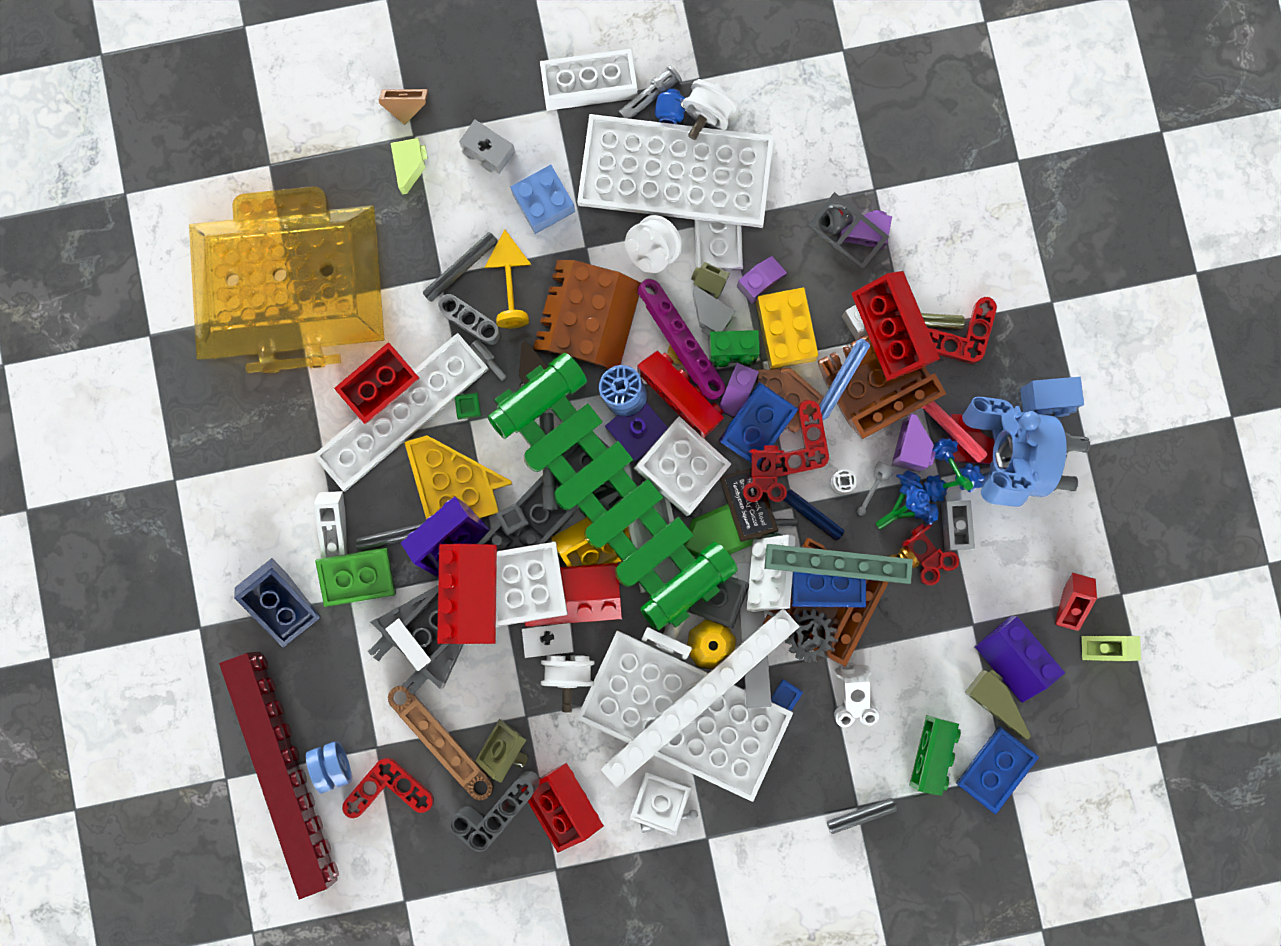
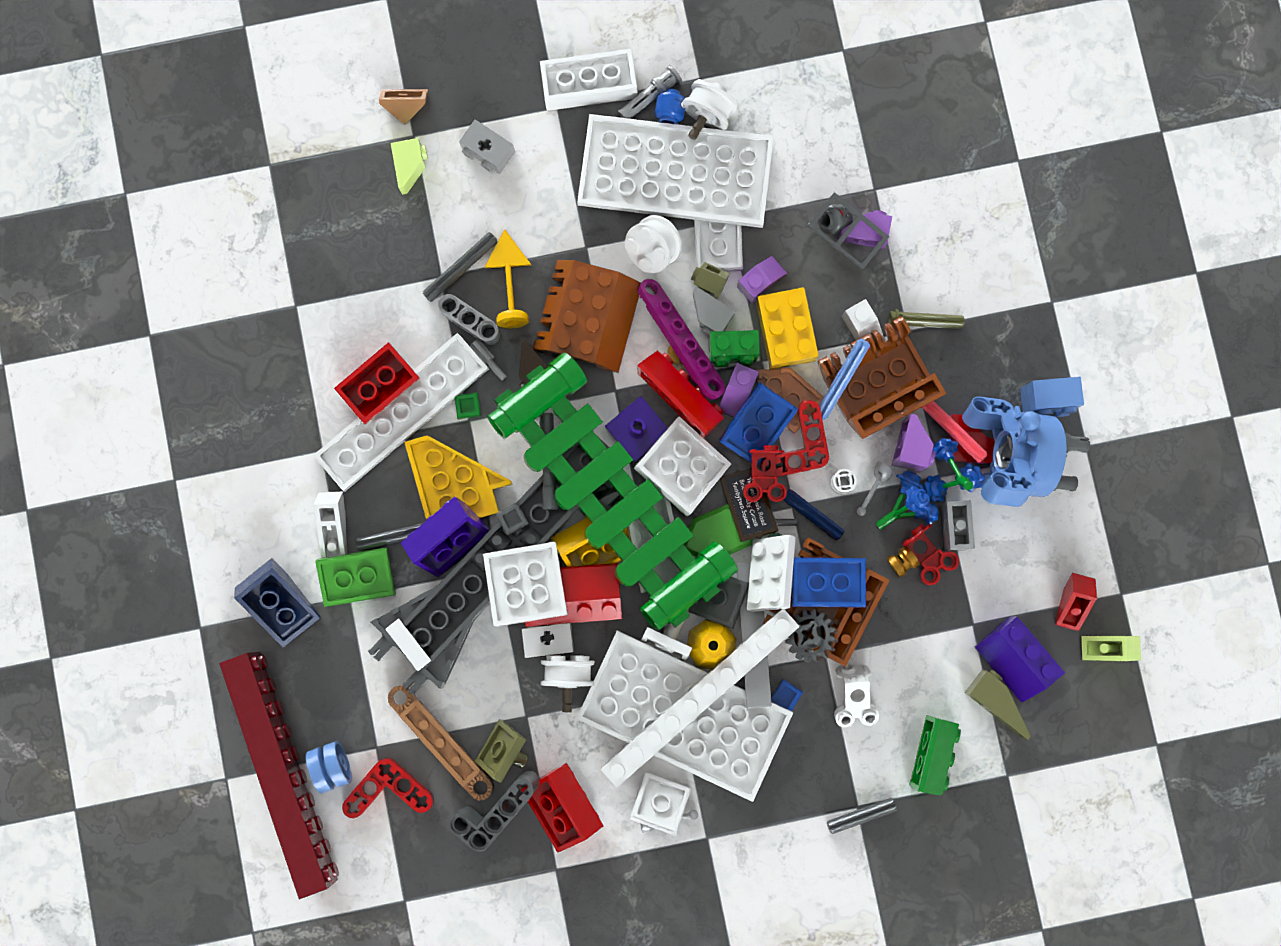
(304, 310): clear yellow container -> none
(467, 594): red slope -> none
(543, 199): medium blue brick -> none
(623, 390): medium blue wheel -> none
(838, 563): sand green plate -> none
(895, 325): red slope -> none
(965, 344): red beam -> none
(997, 770): blue tile -> none

